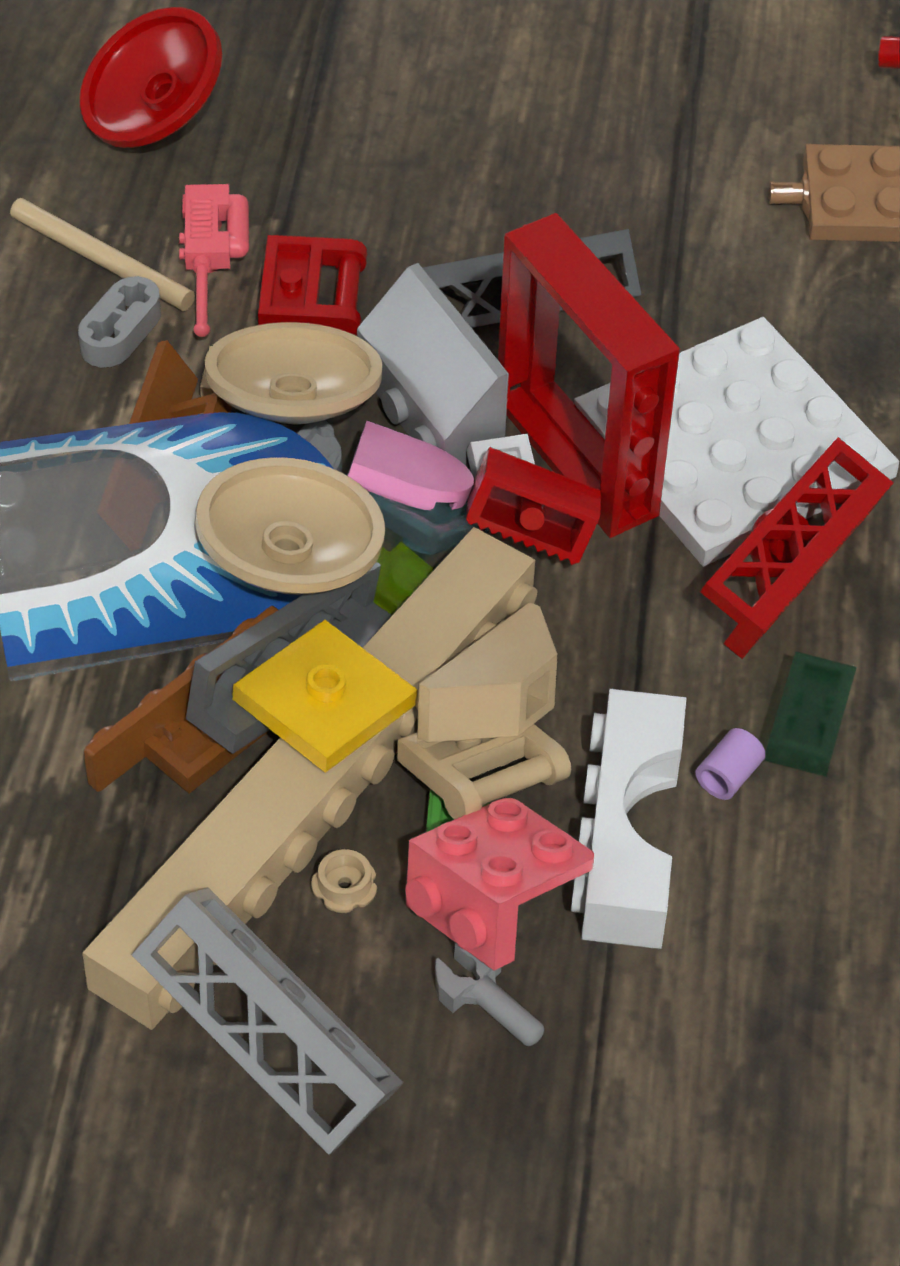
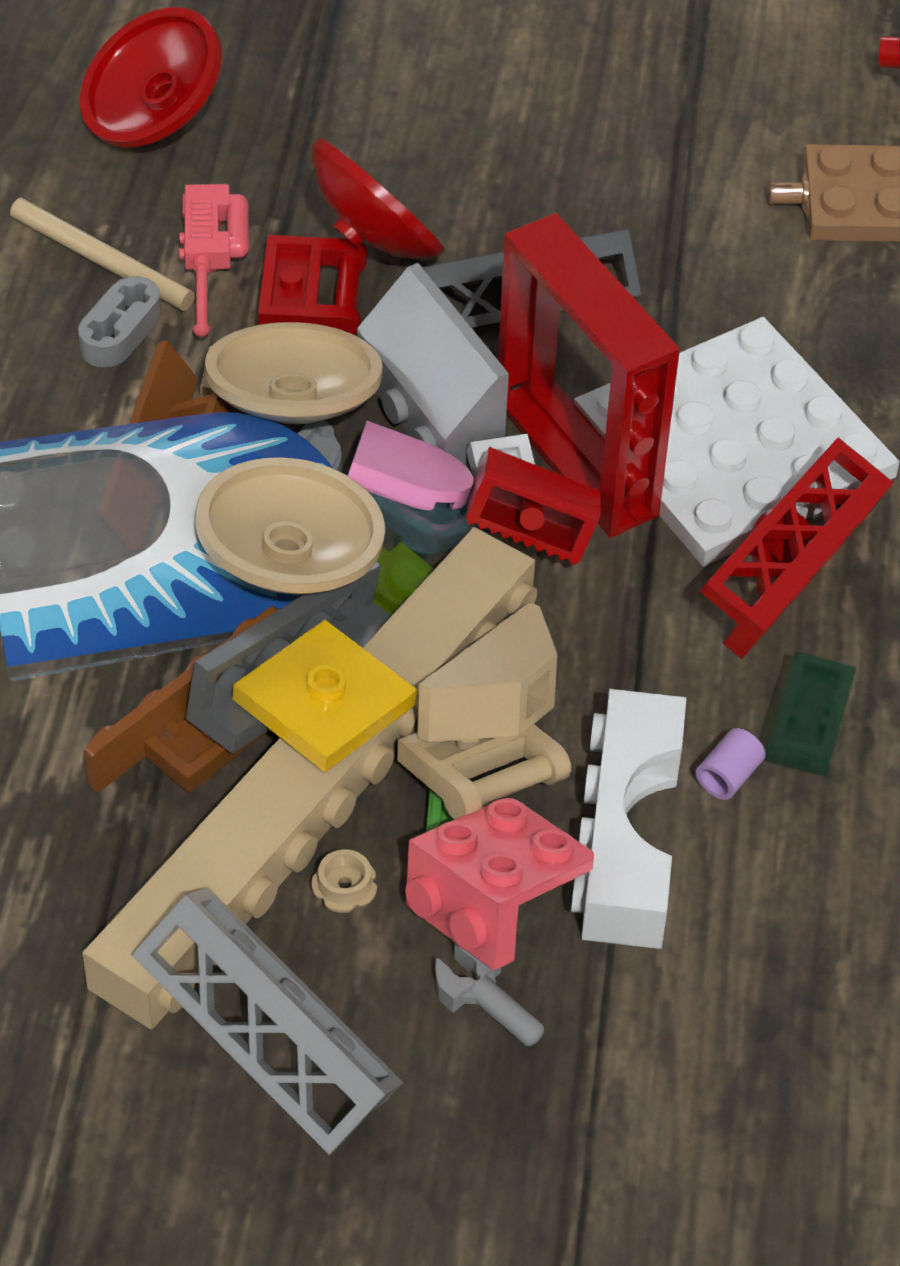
(368, 208): none -> red dish

